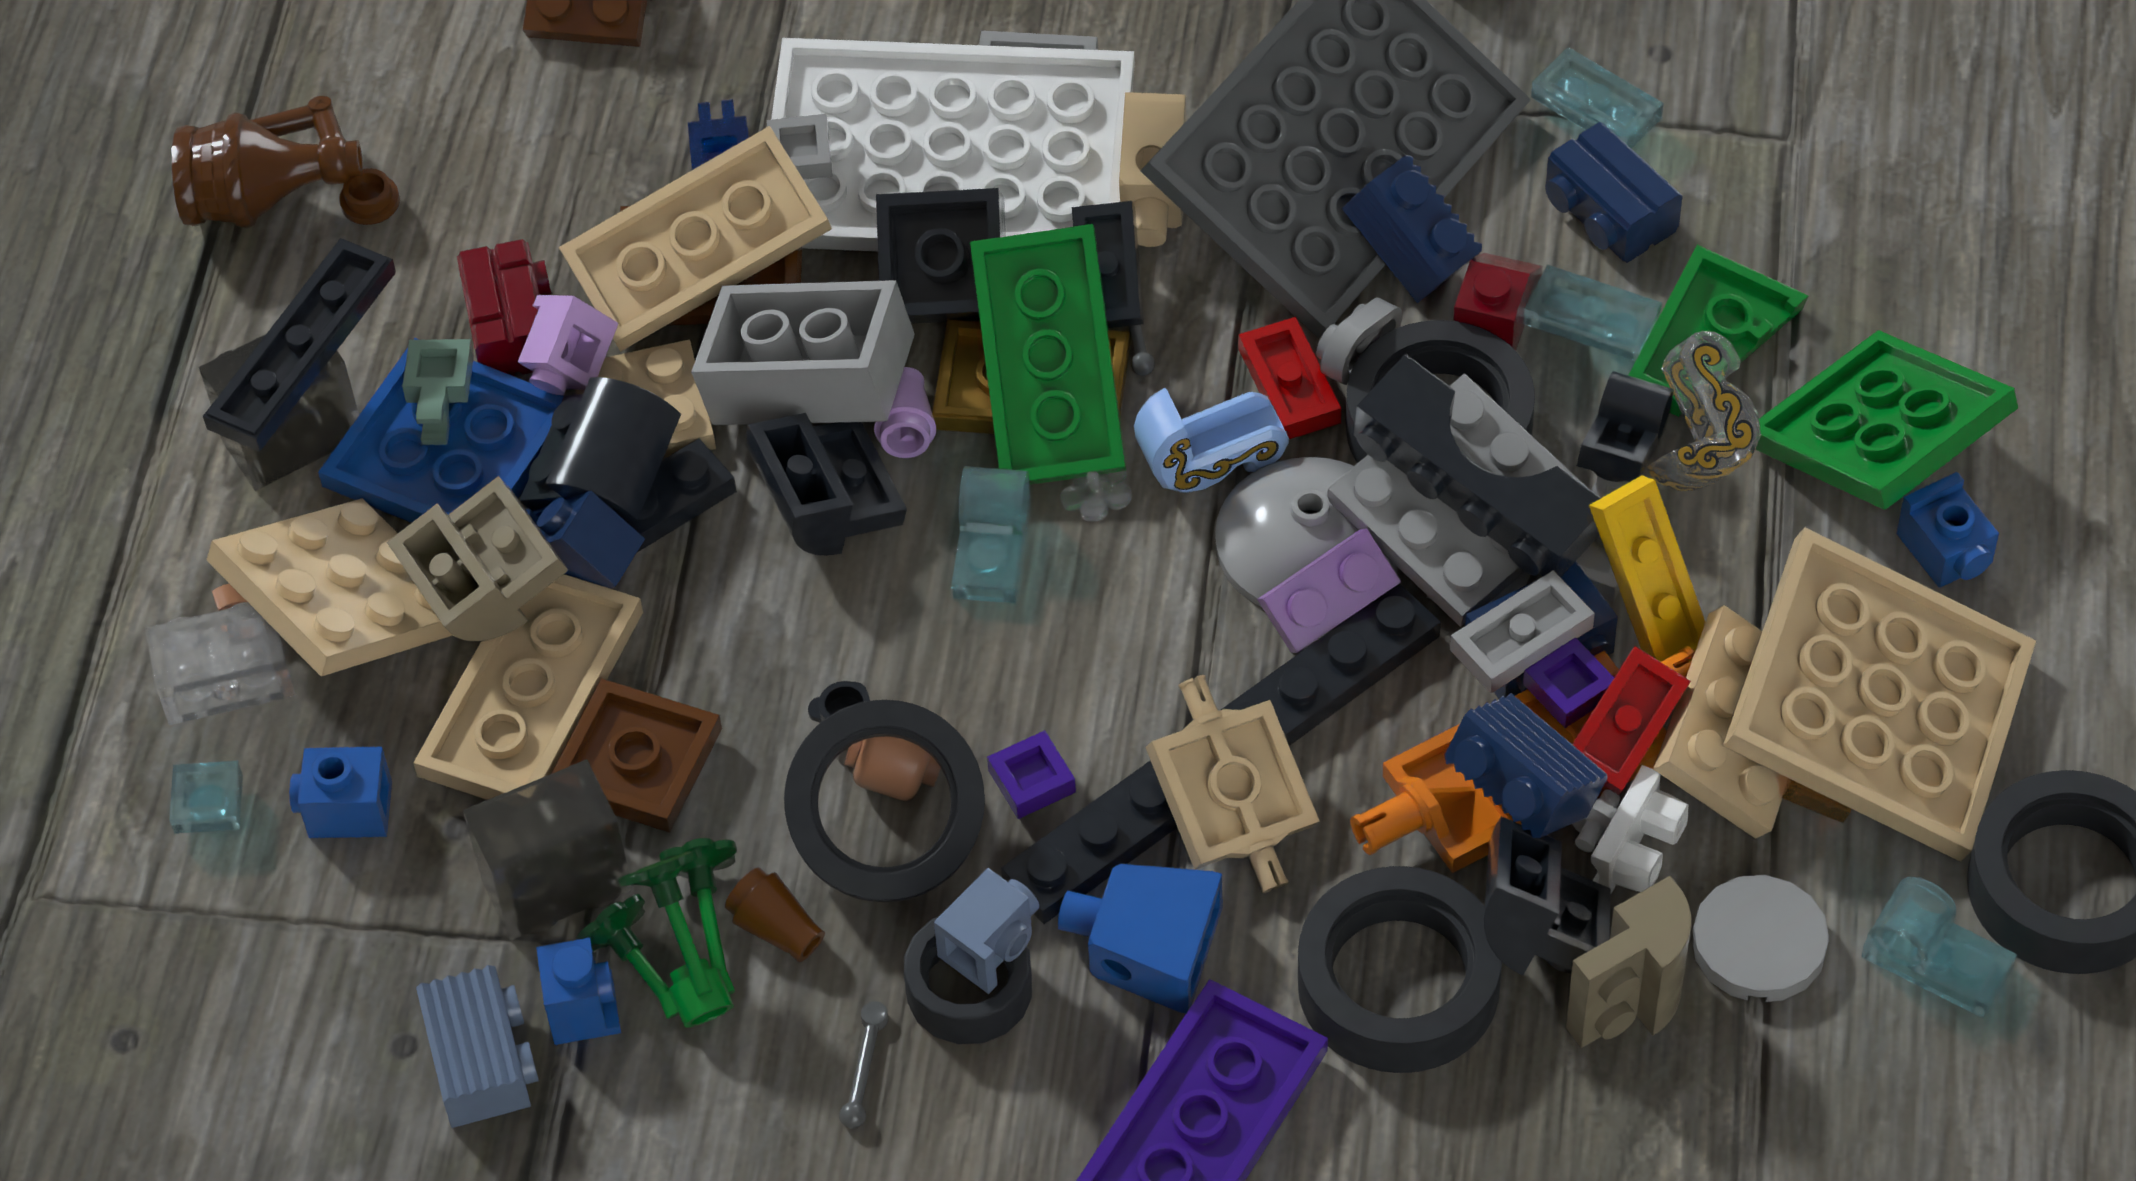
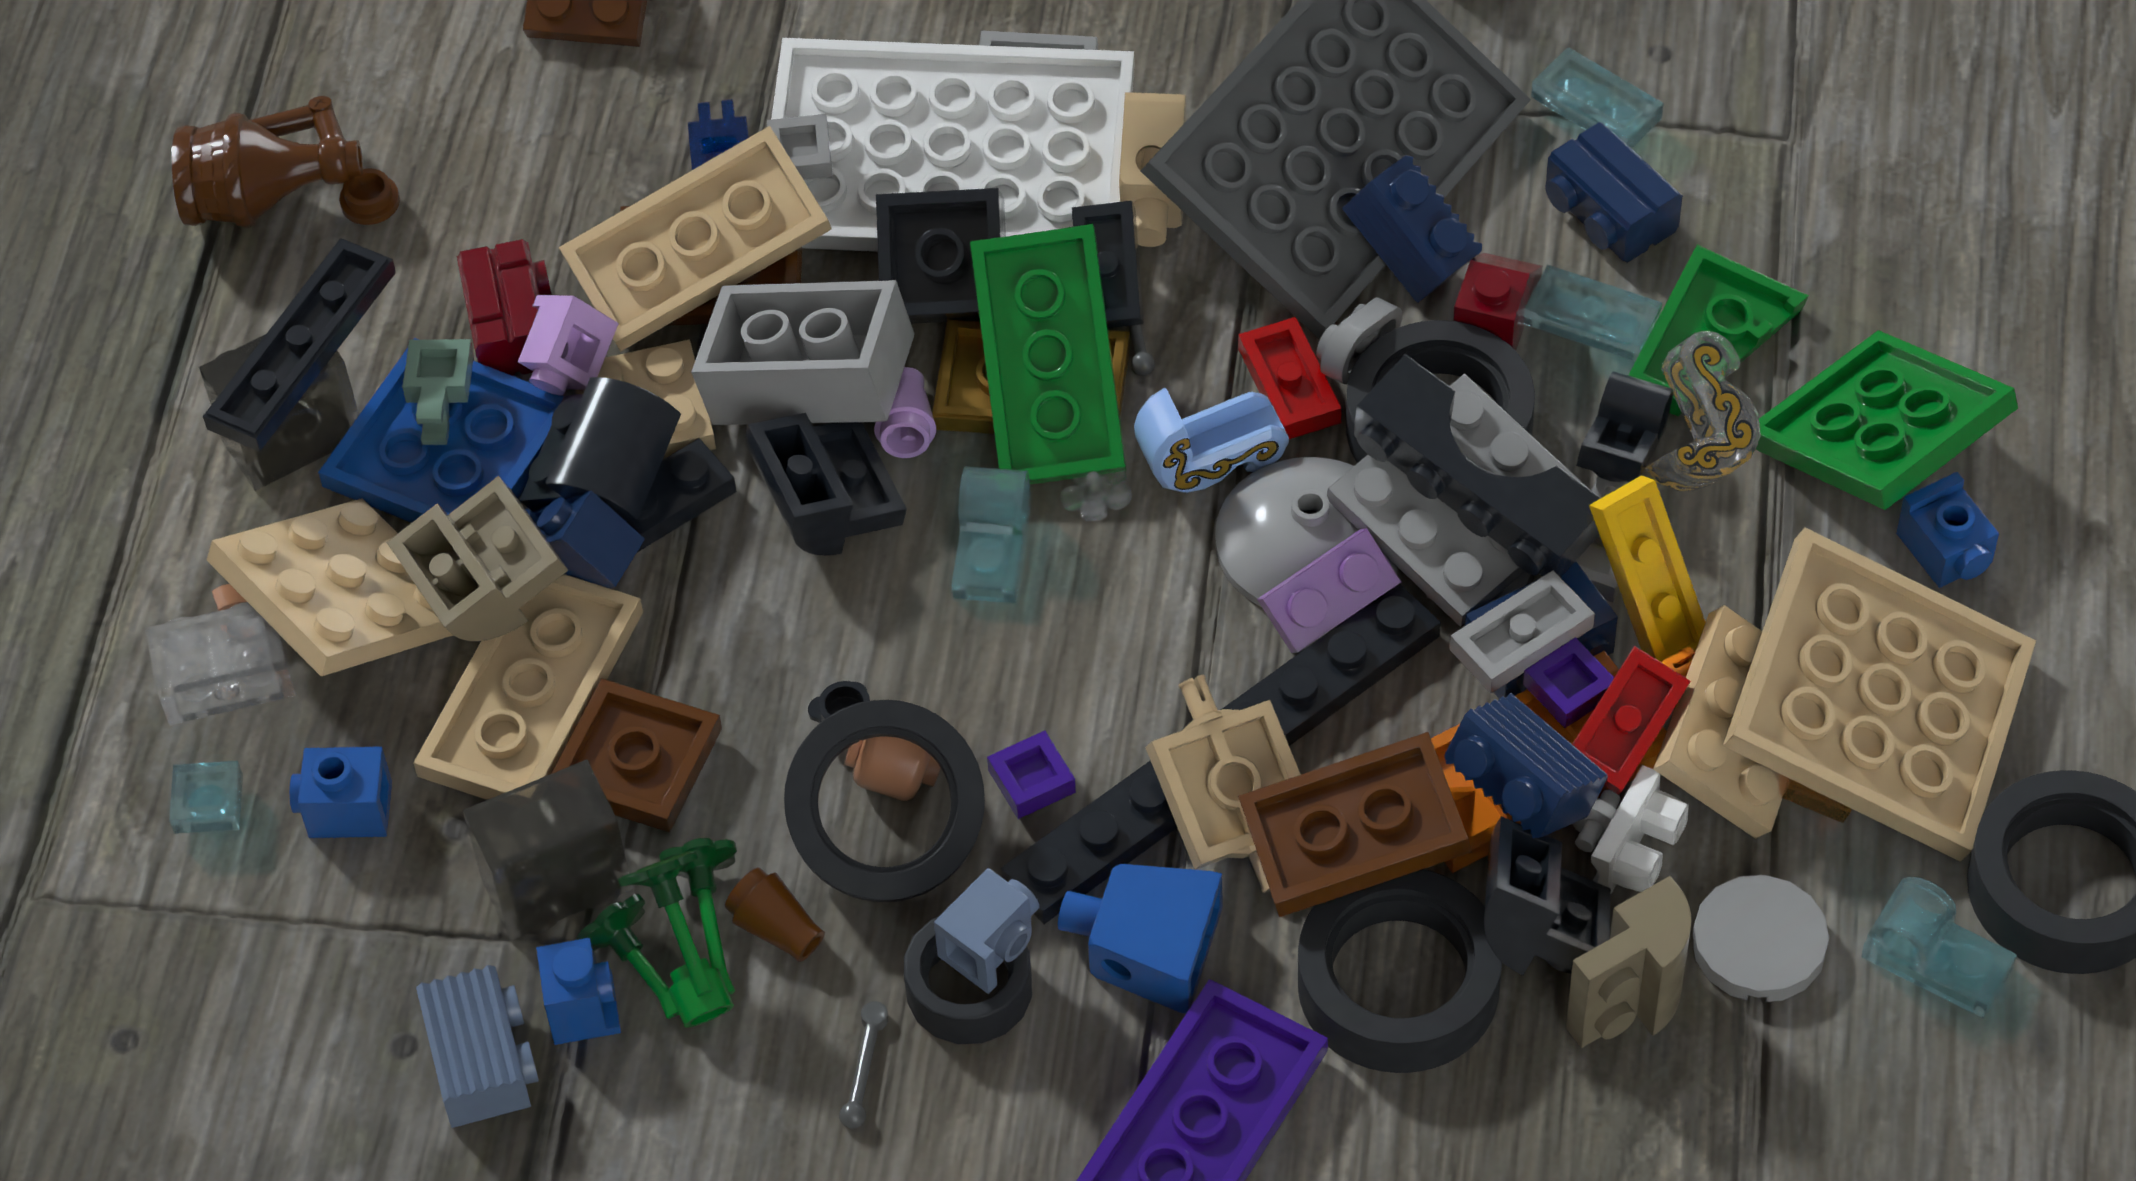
(1354, 824): none -> reddish brown plate

